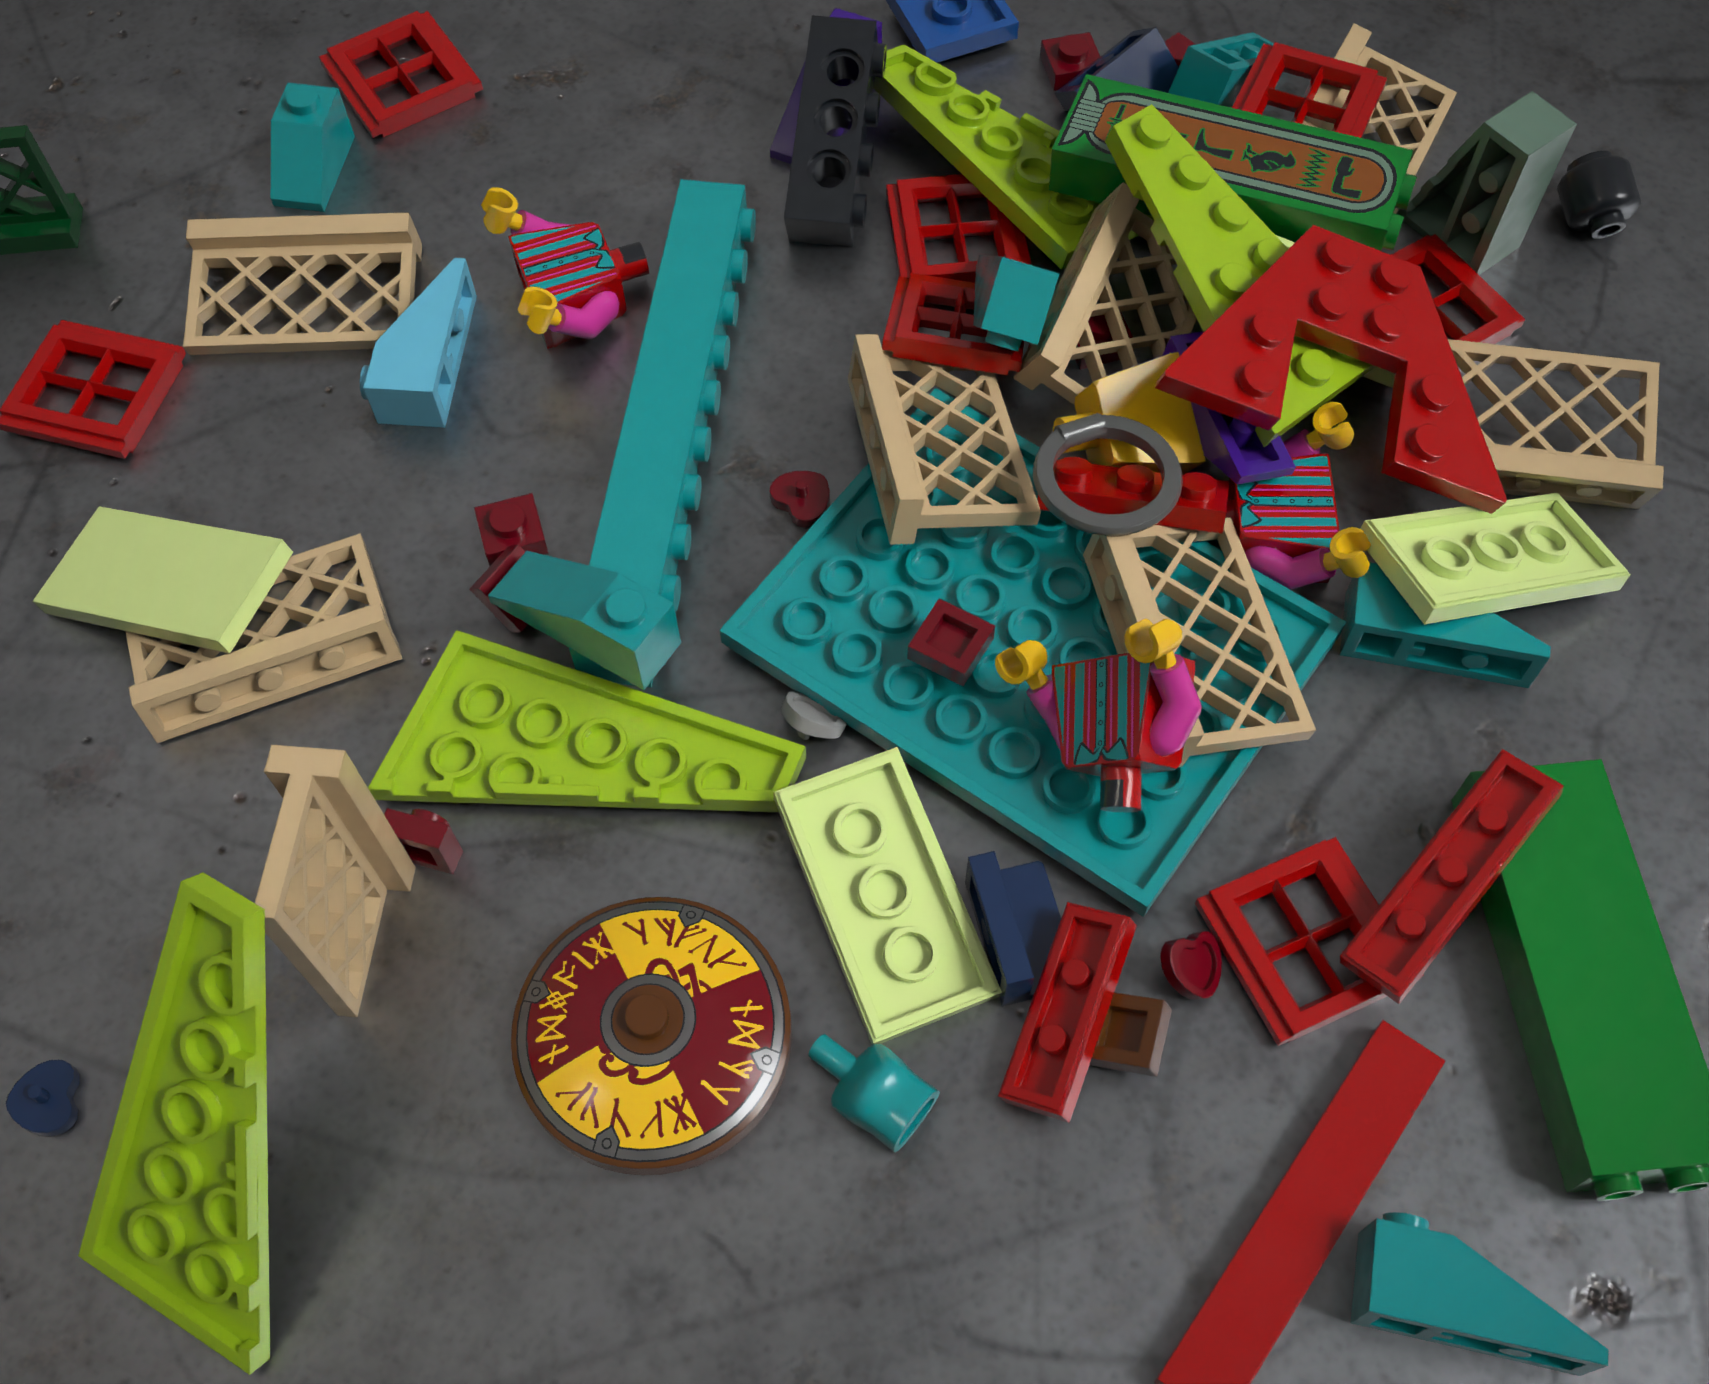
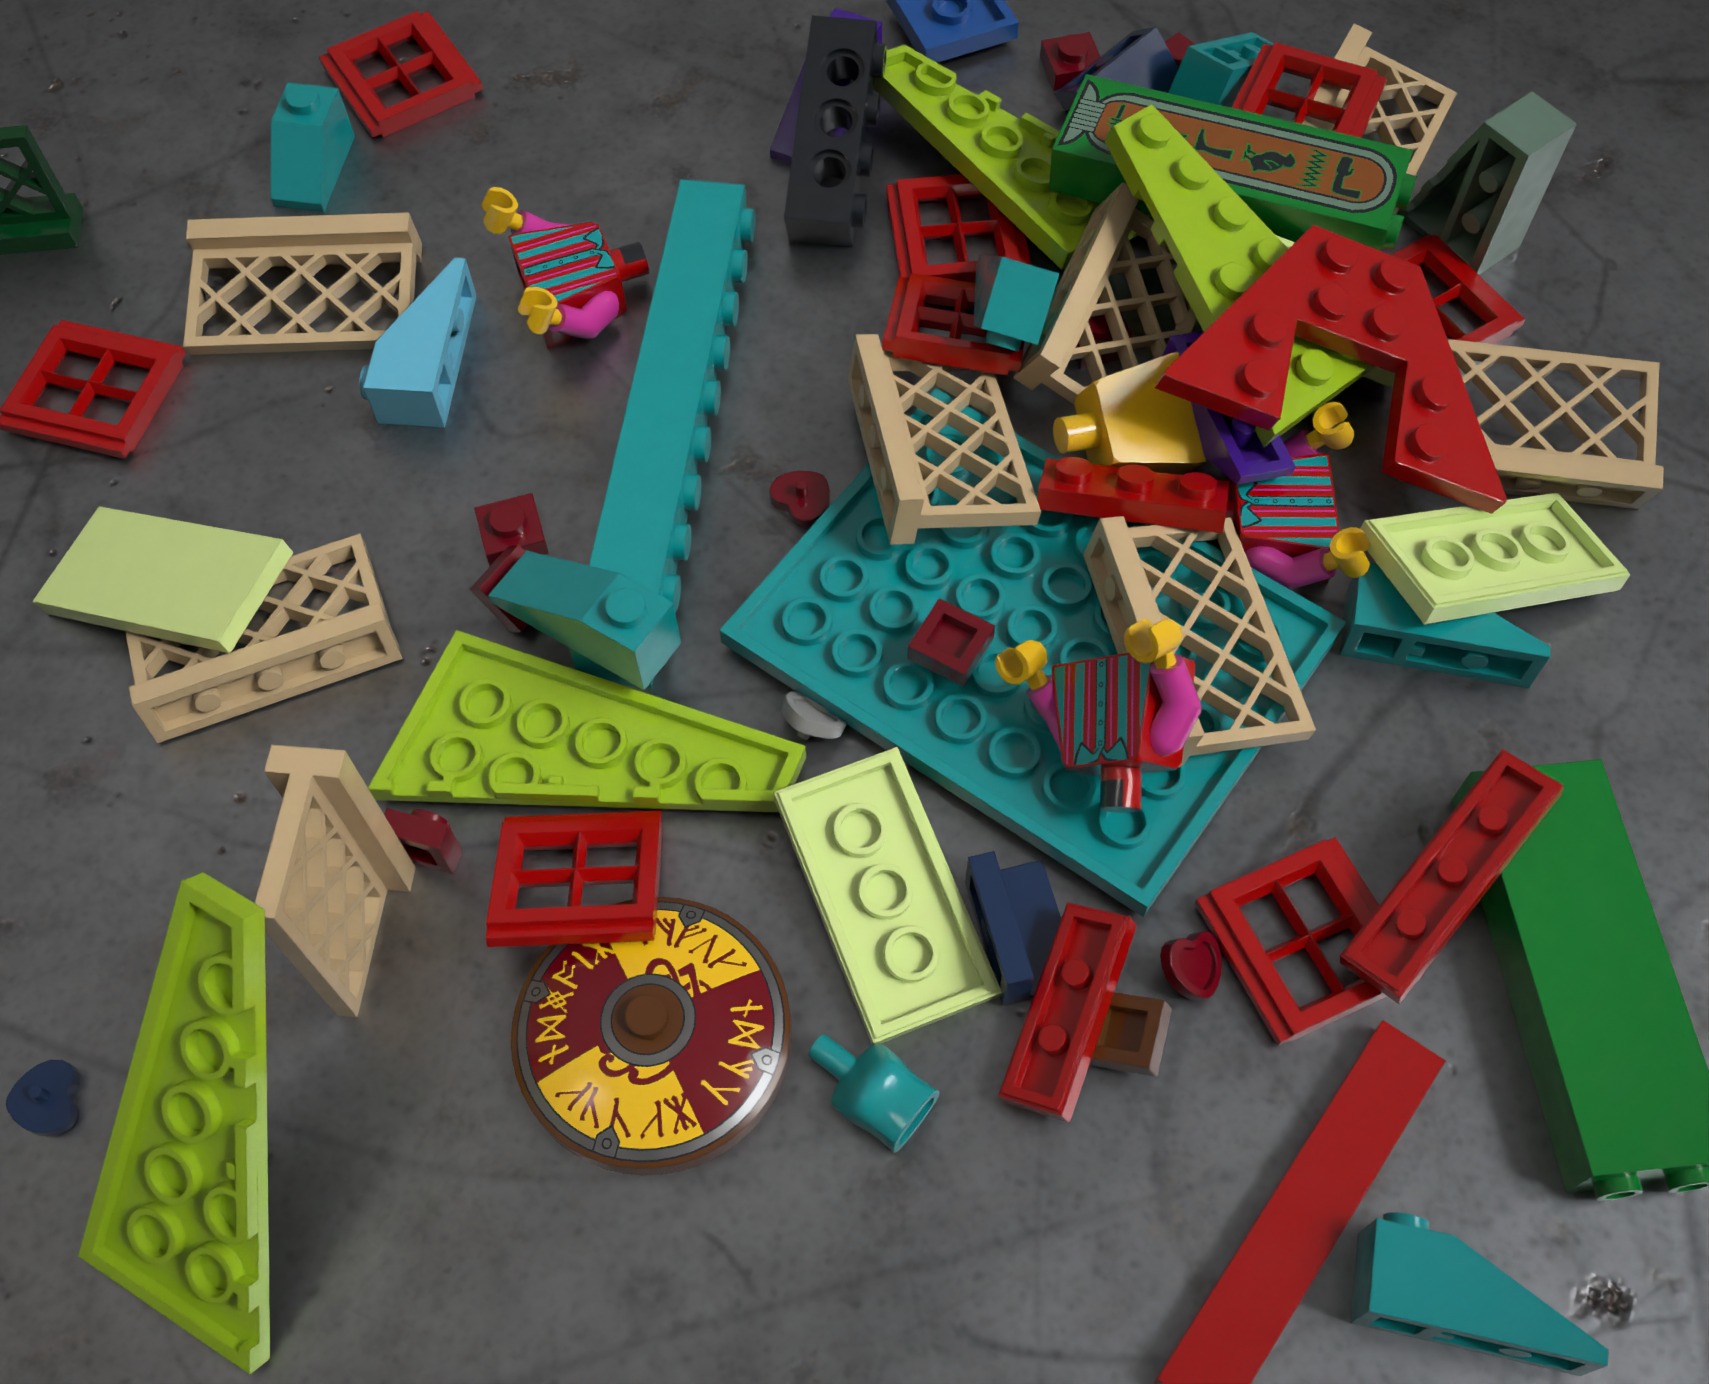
(575, 922): none -> red piece
(1116, 428): dark grey piece -> none
(1598, 194): black head -> none

